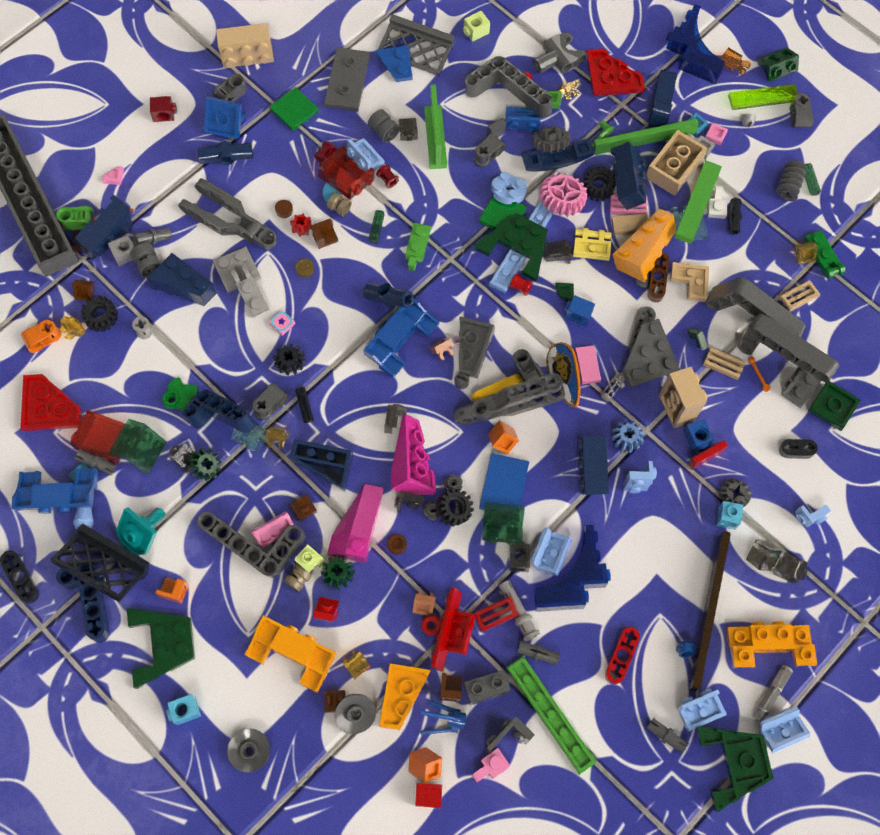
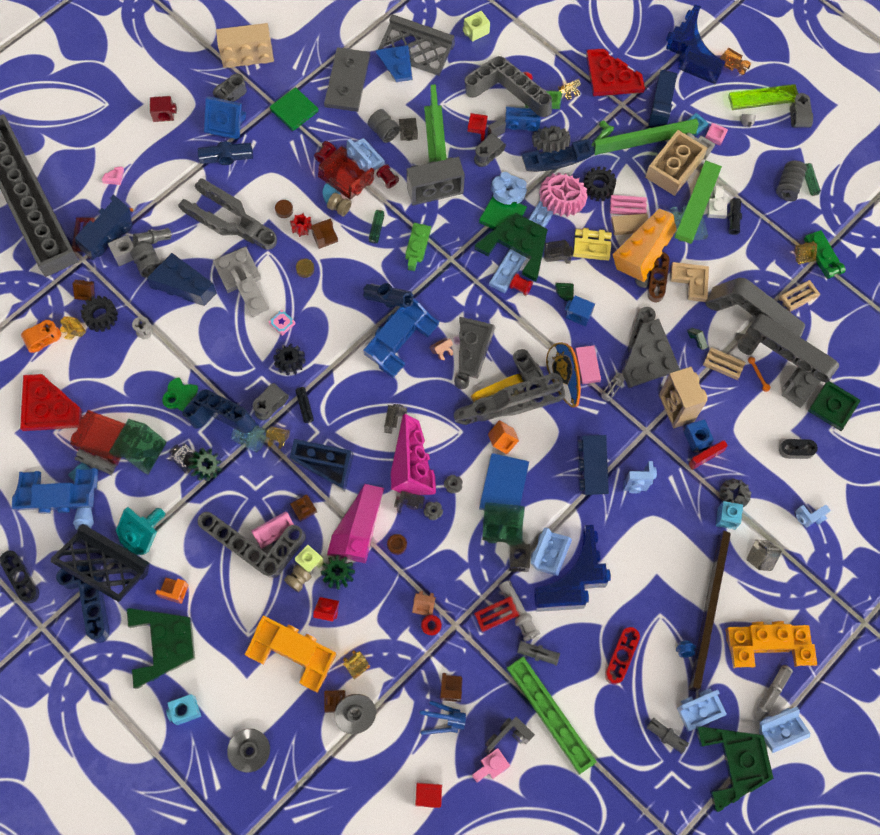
(76, 215): bright green piece -> none
(400, 694): light orange wing -> none
(425, 765): orange panel -> none
(435, 180): none -> dark grey brick
(454, 631): red bracket -> none
(463, 502): black tyre -> none
(478, 124): none -> red panel
(486, 687): dark grey brick -> none
(559, 55): dark grey connector -> none
(631, 175): dark blue wedge -> none
(633, 431): medium blue gear -> none
(779, 63): dark green bracket -> none
(790, 568): clear smoke brick -> none

